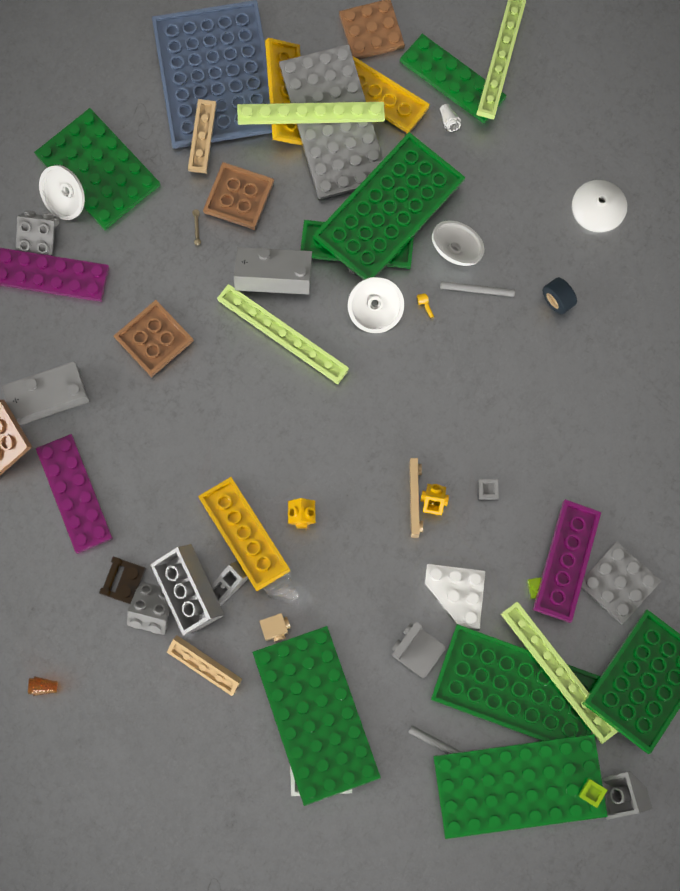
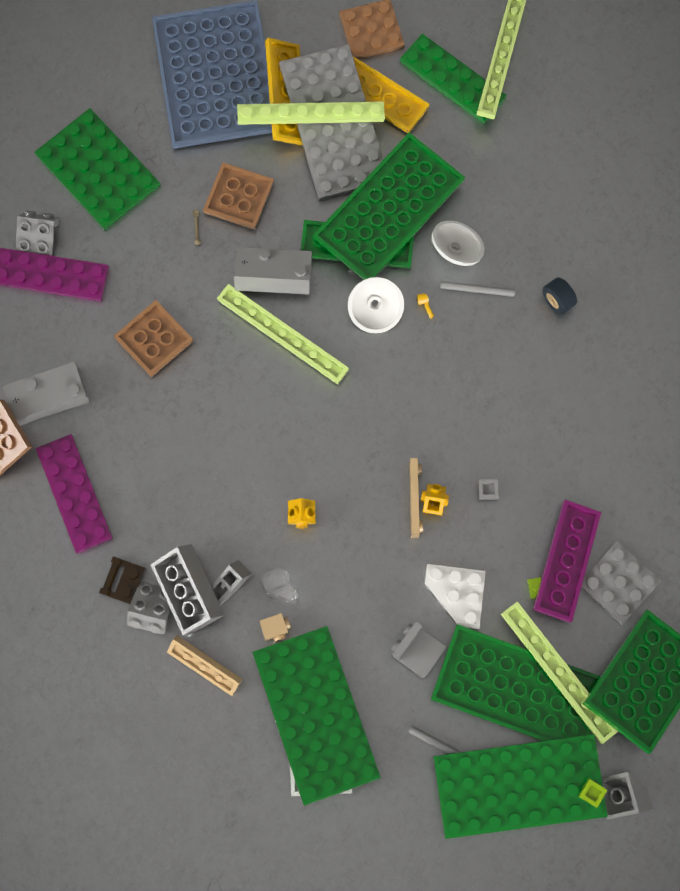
(41, 686): clear orange cone -> none
(61, 192): white dish -> none
(202, 136): tan plate -> none
(244, 534): yellow plate -> none
(450, 118): white cone -> none
(597, 215): white dish -> none

